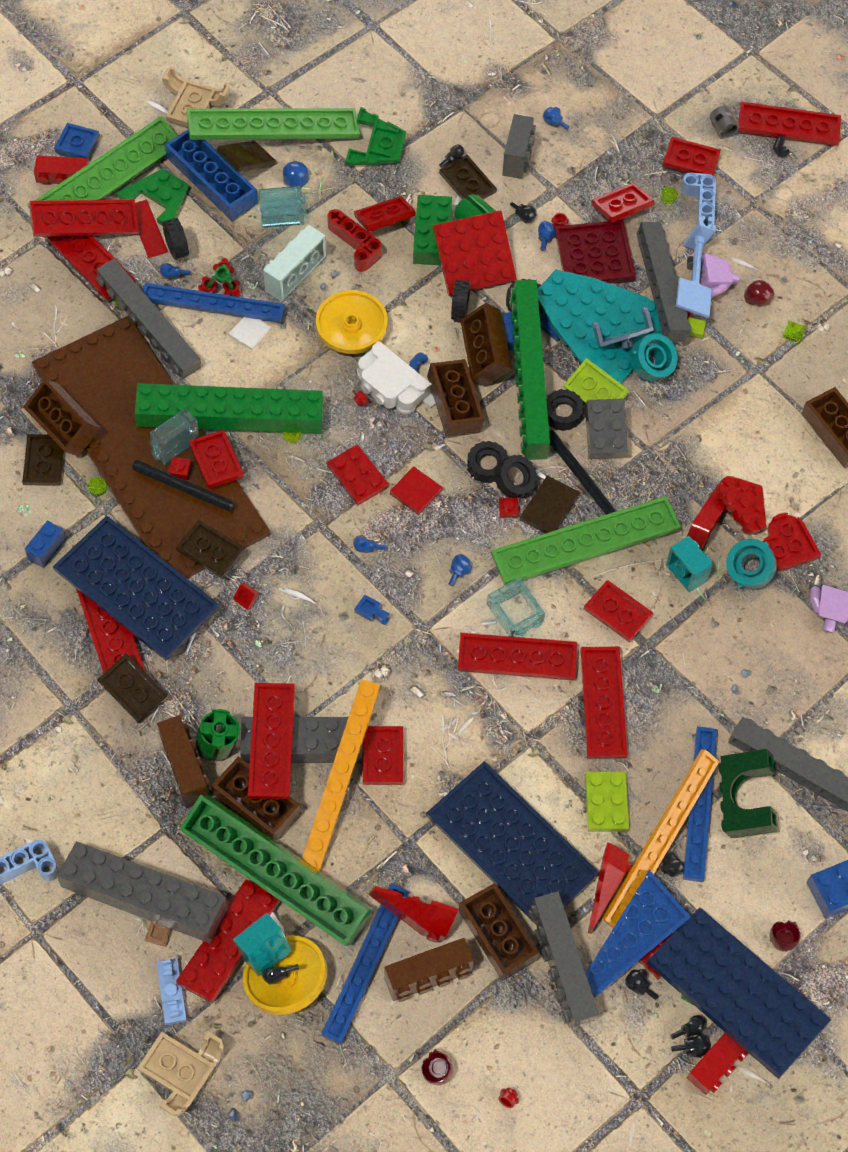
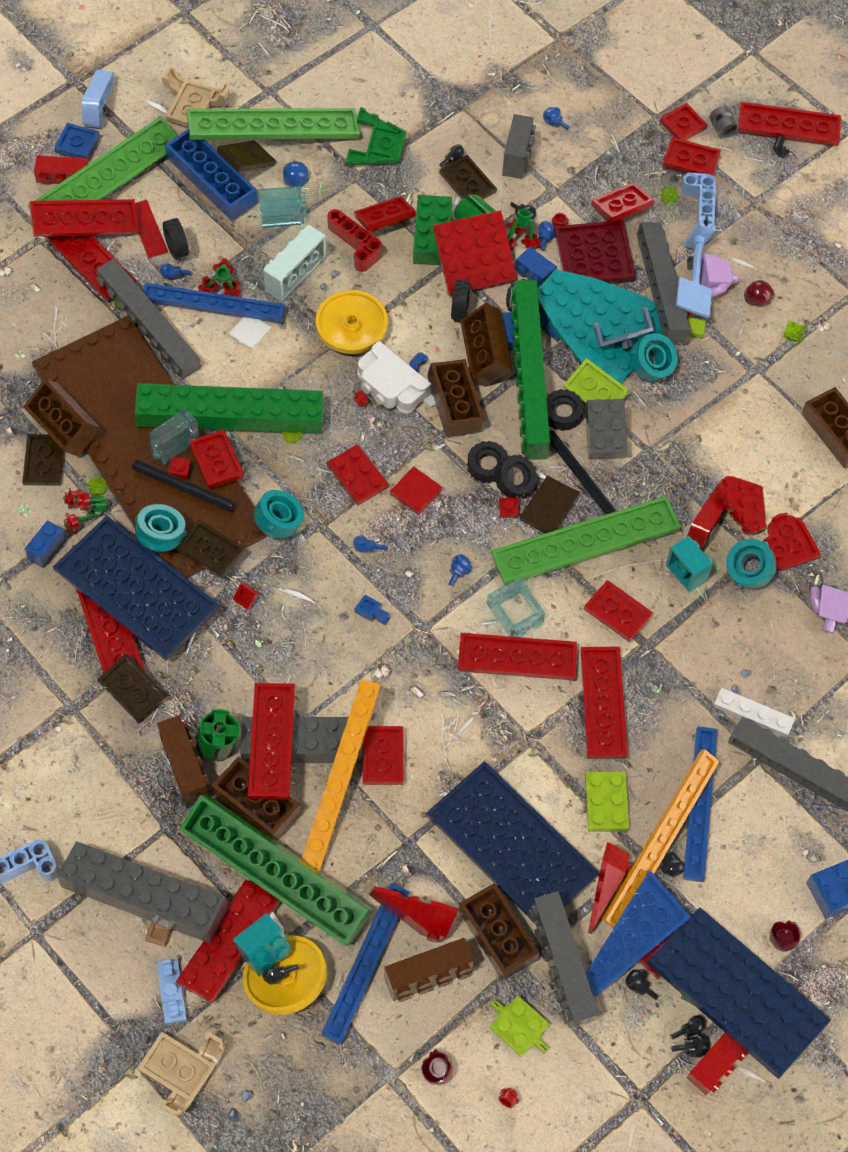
(82, 500): none -> red plant
(95, 98): none -> light blue beam
(159, 527): none -> teal piece
(162, 189): green wing -> none
(278, 514): none -> teal piece
(518, 225): none -> plant
(519, 1026): none -> lime plate
(534, 266): none -> blue brick
(683, 122): none -> red tile
(734, 771): dark green arch -> none
(762, 715): none -> white plate

